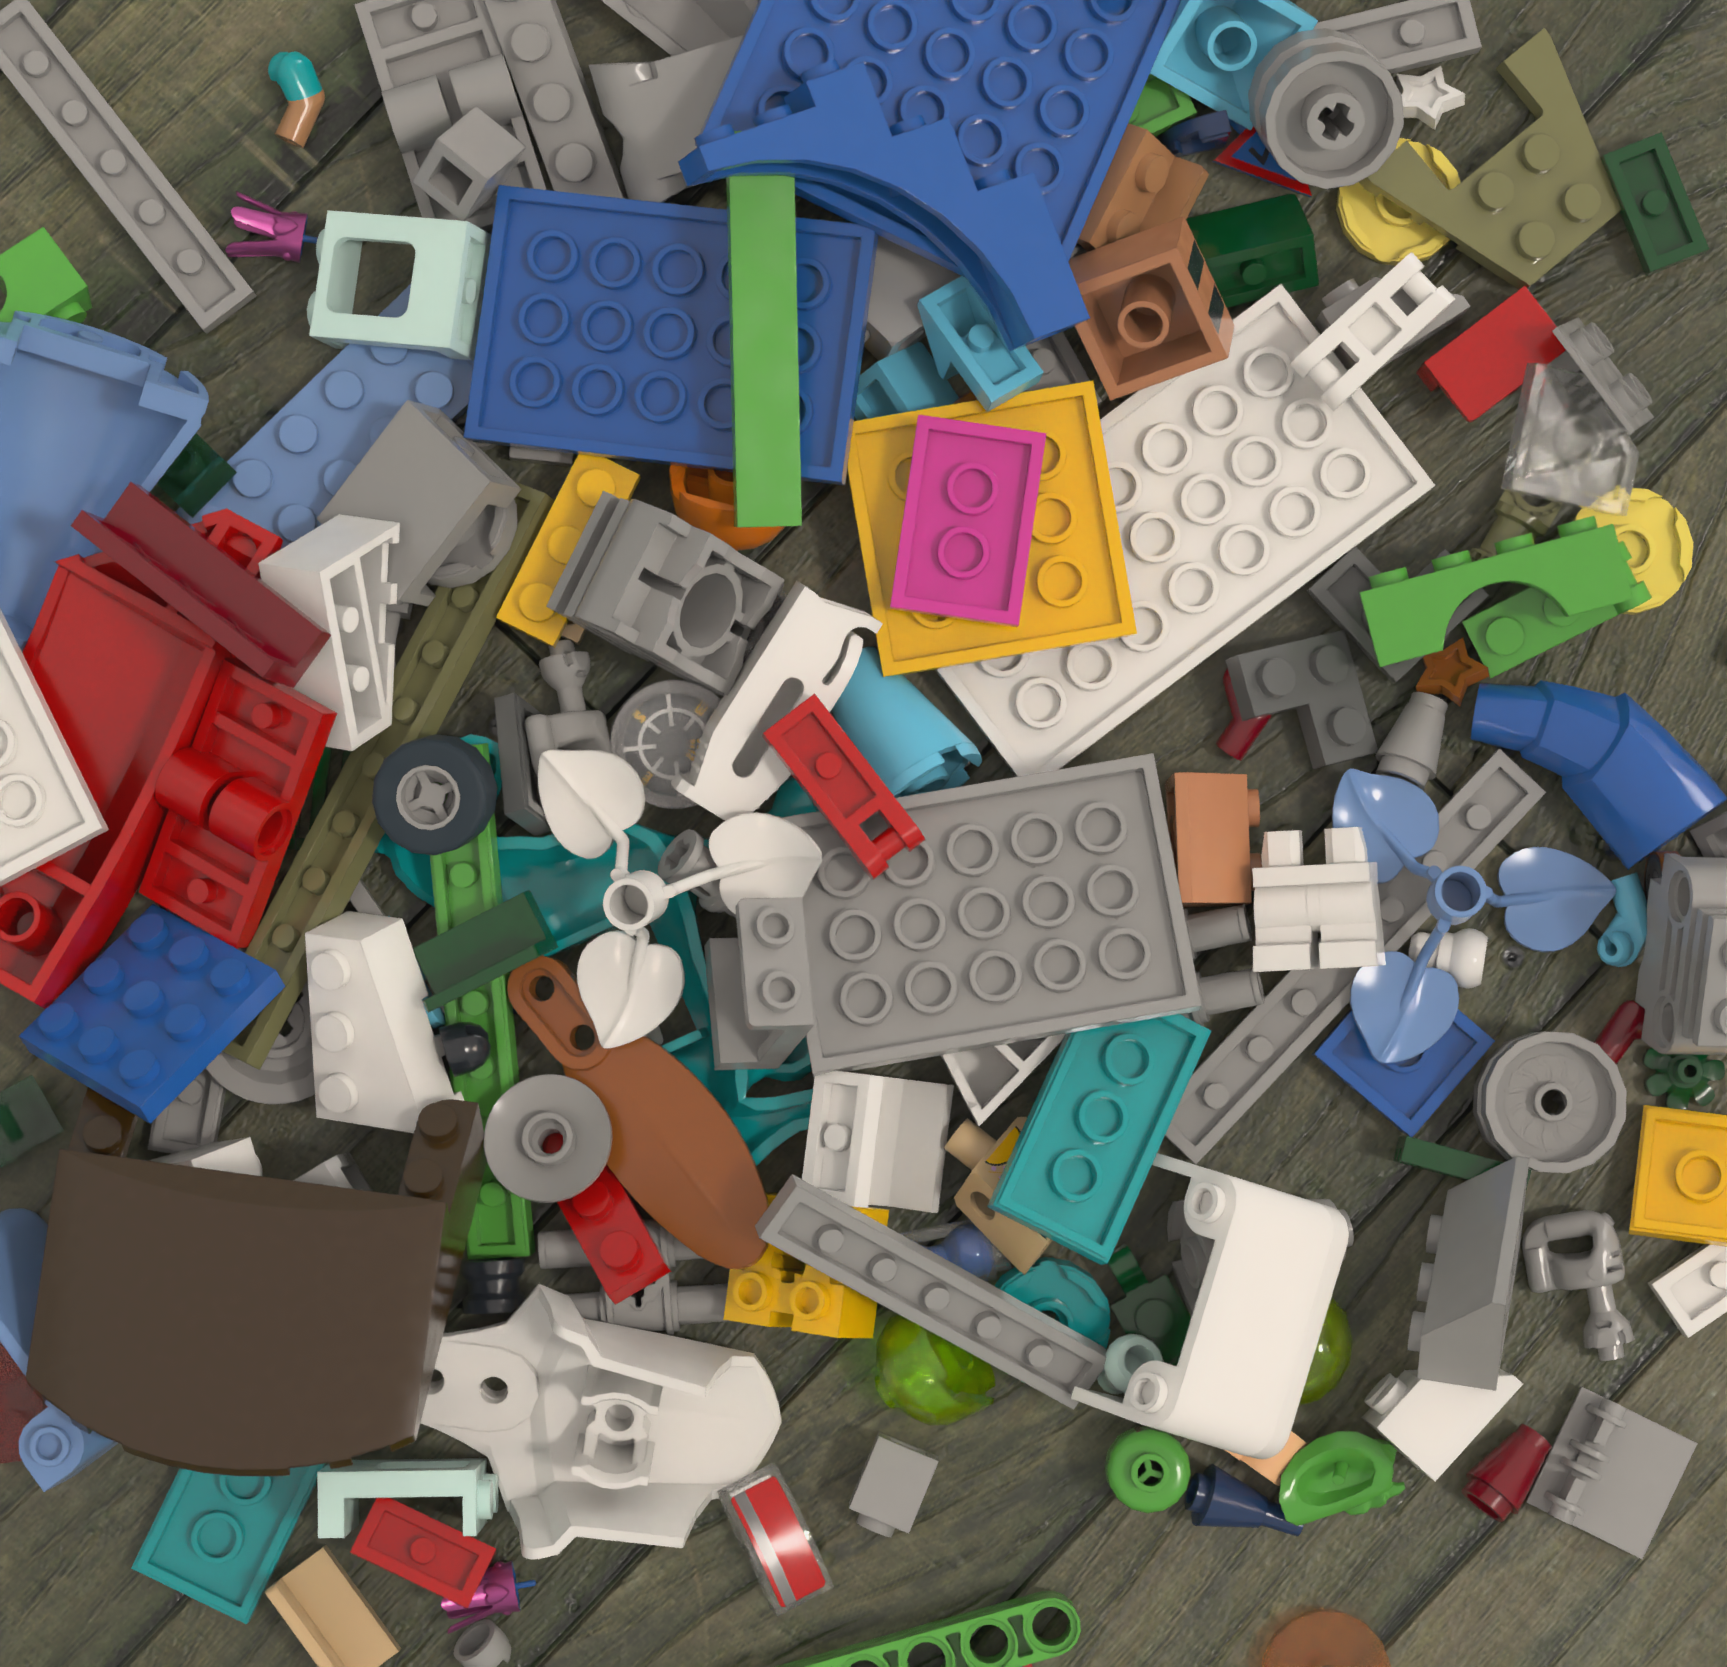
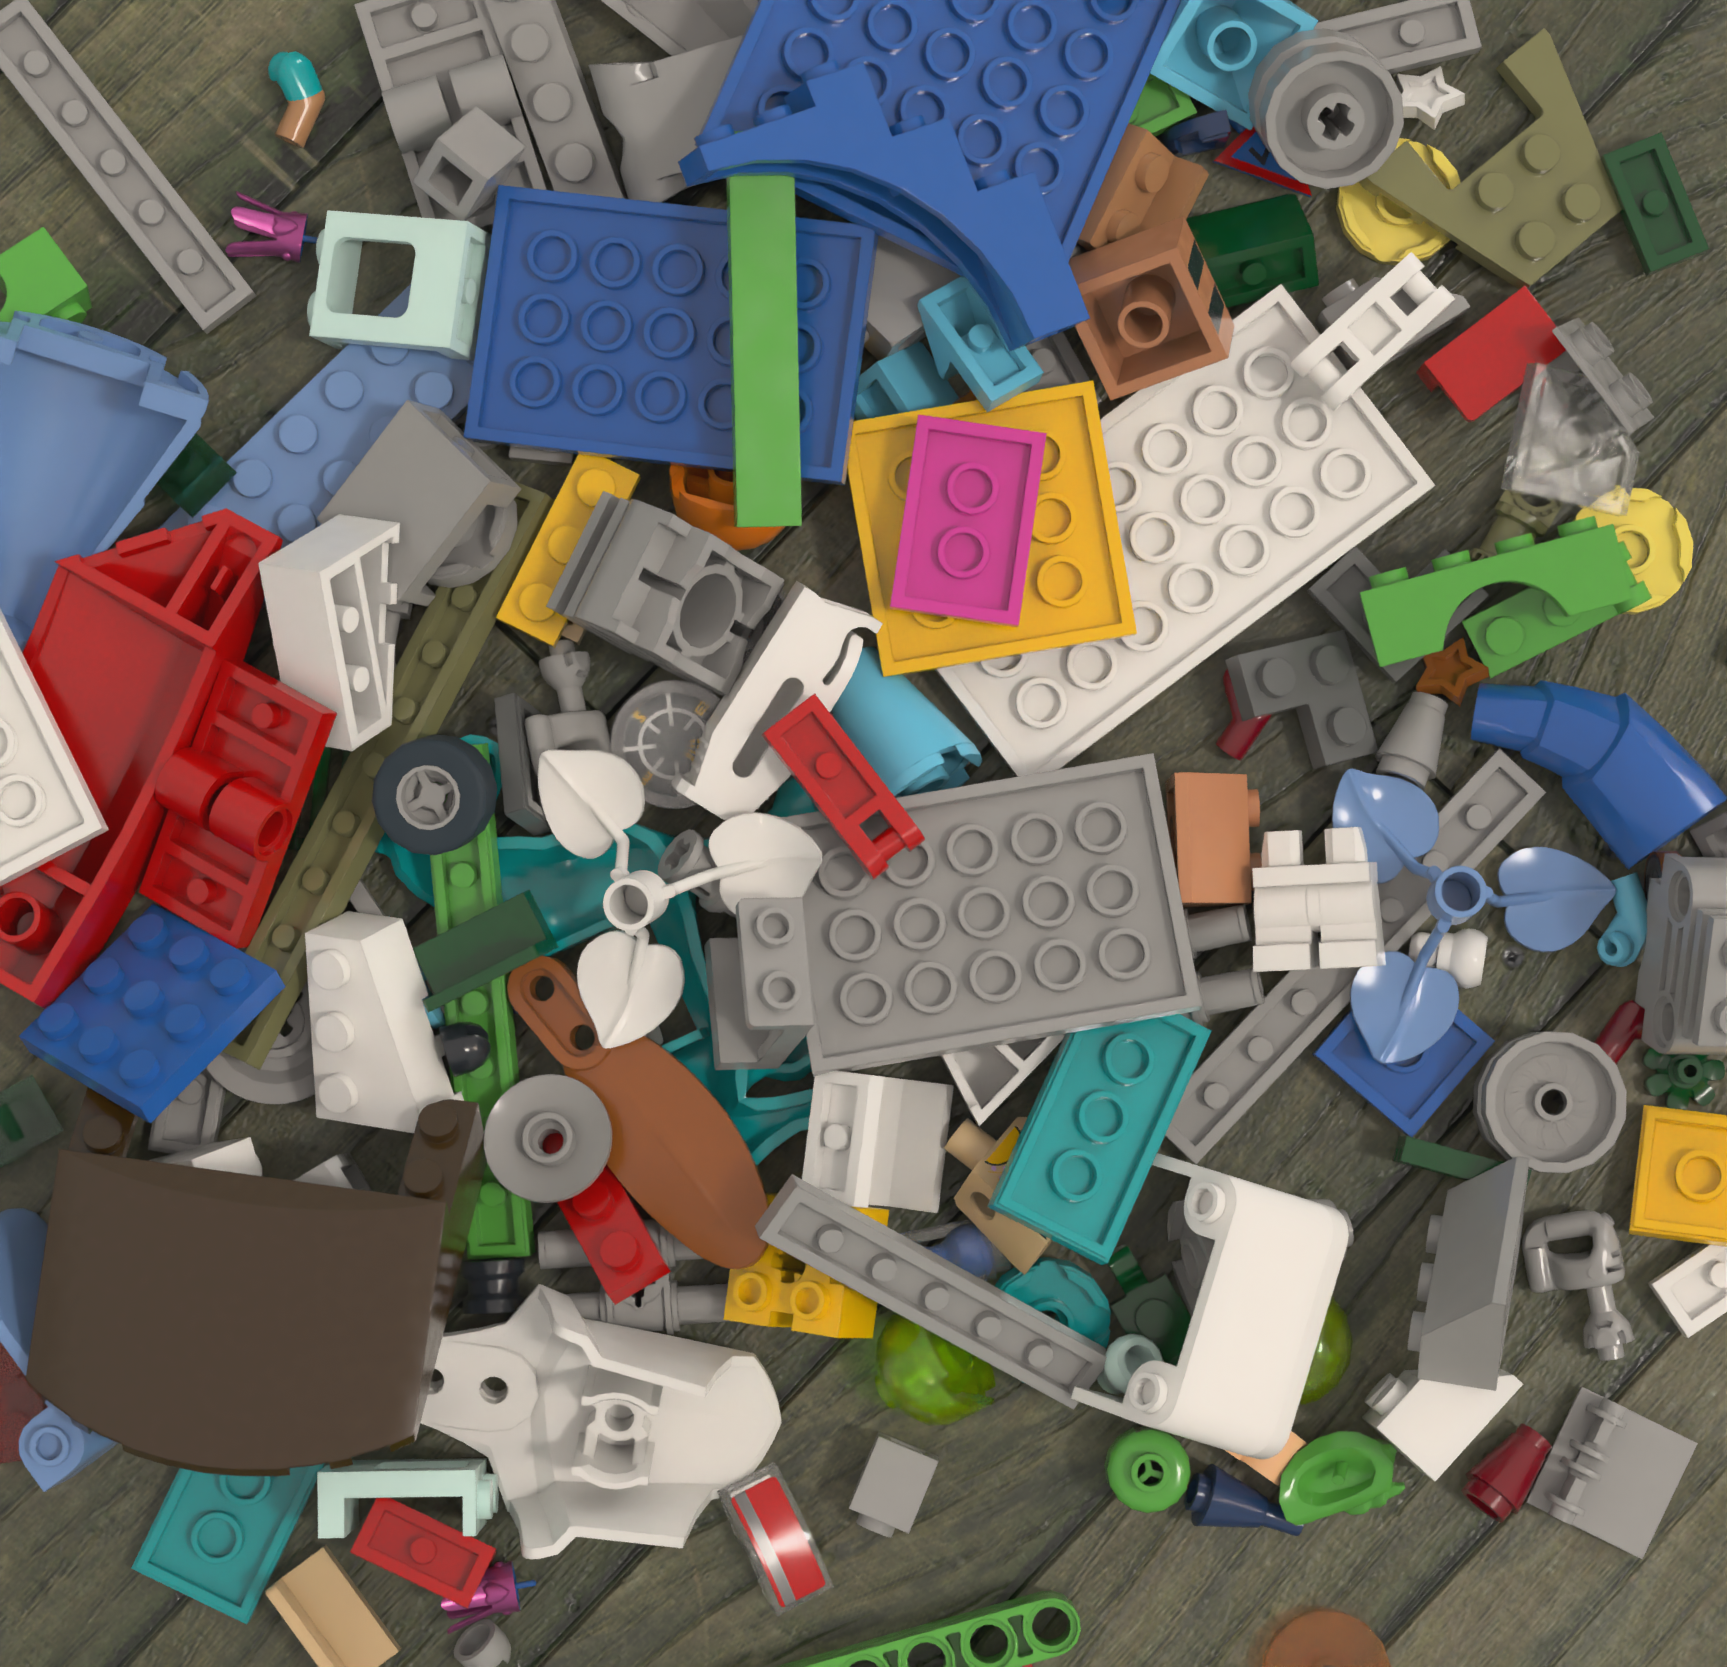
(206, 585): dark red fence -> none

